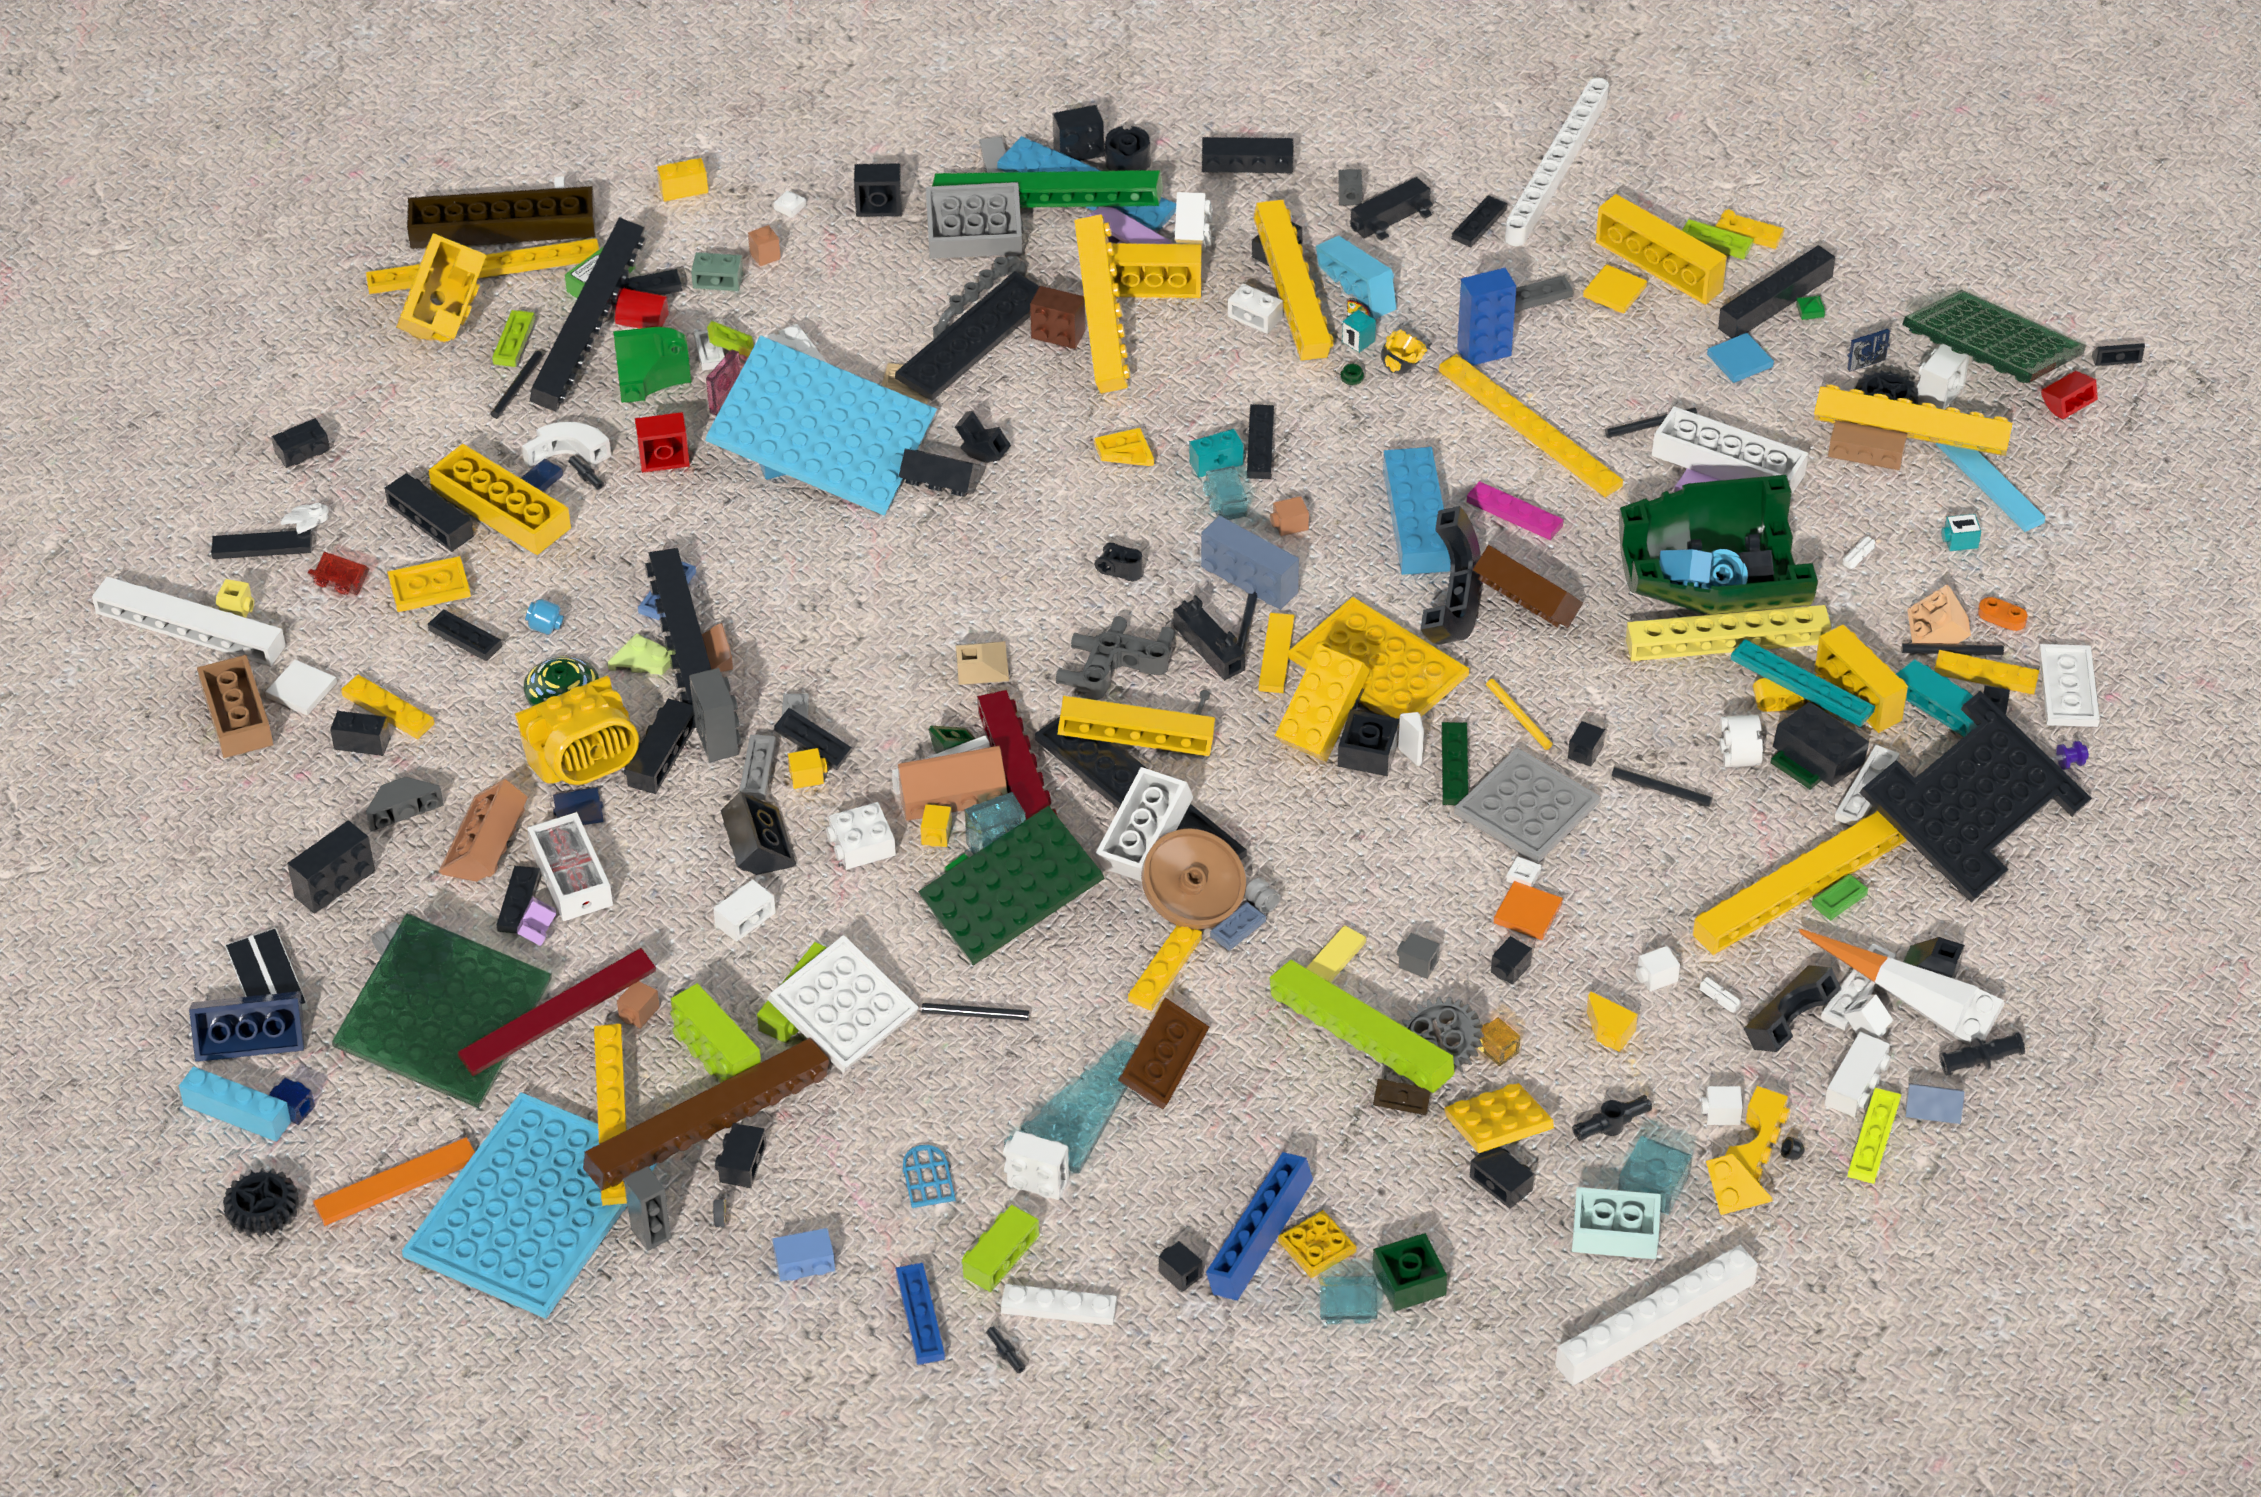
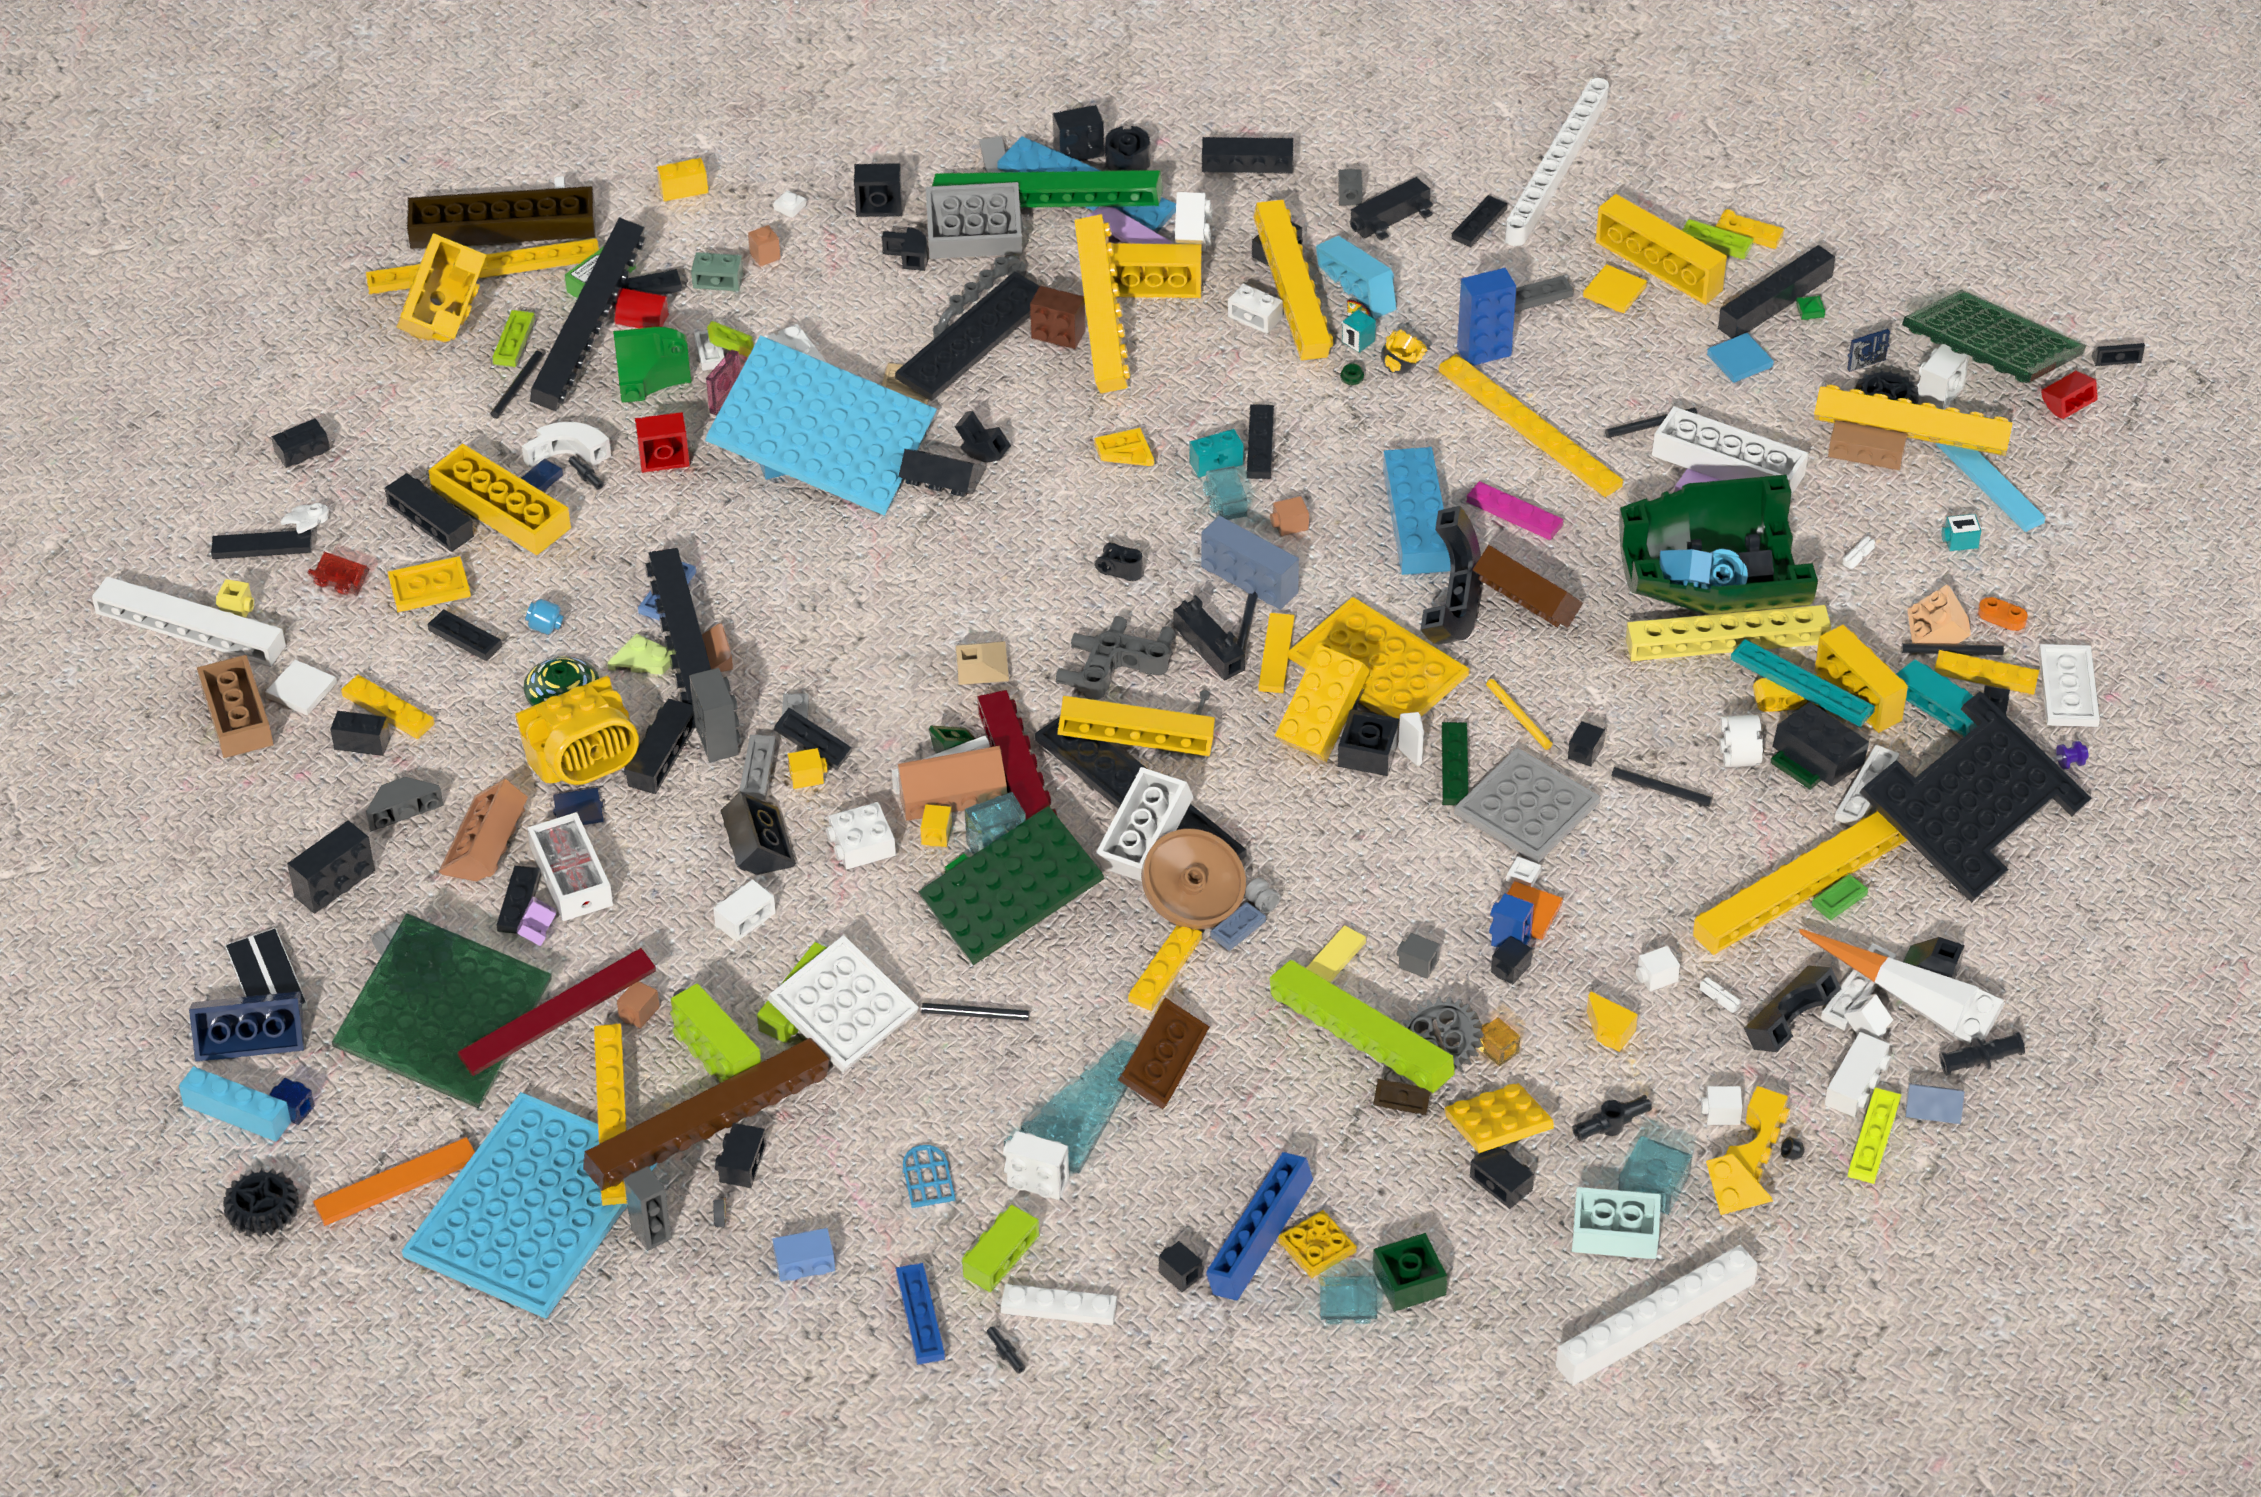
(908, 245): none -> black brick
(1511, 918): none -> blue brick

